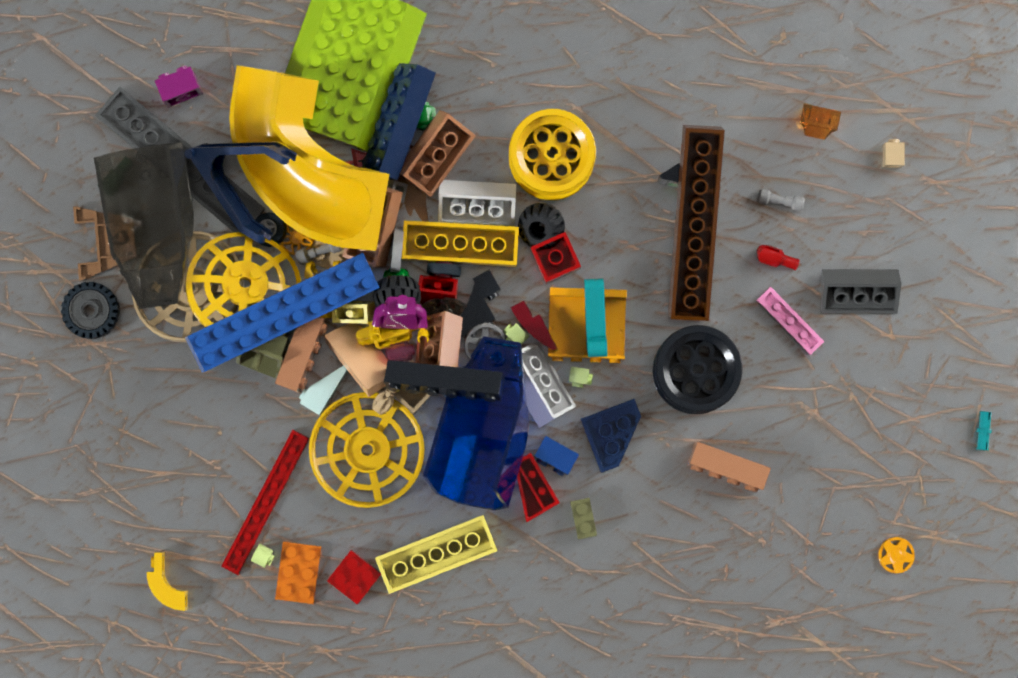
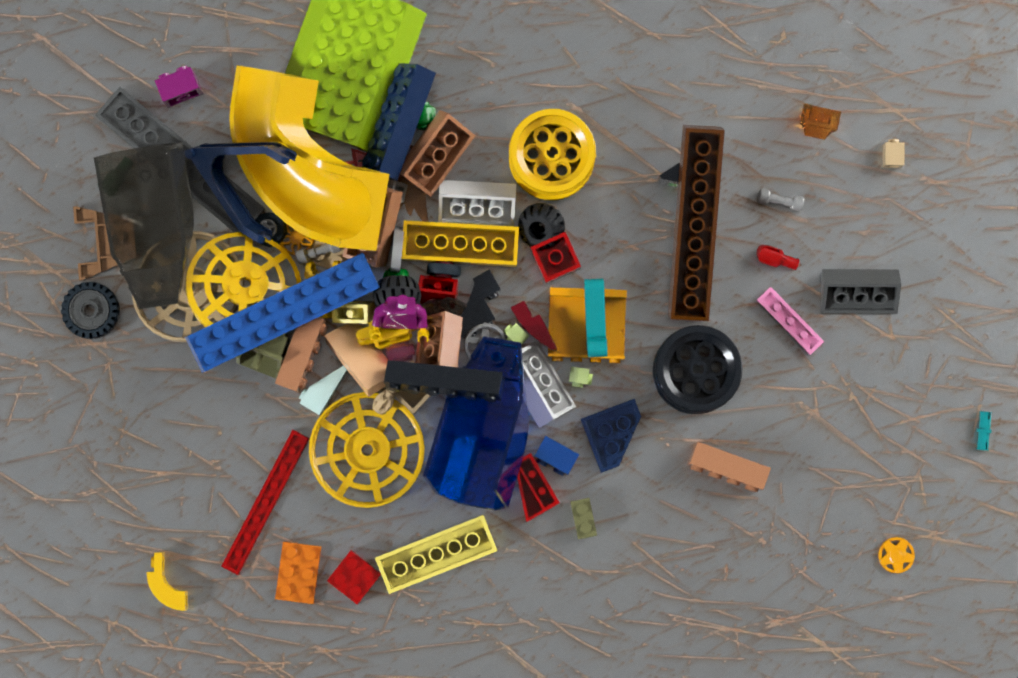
(263, 556): yellowish green plate -> none

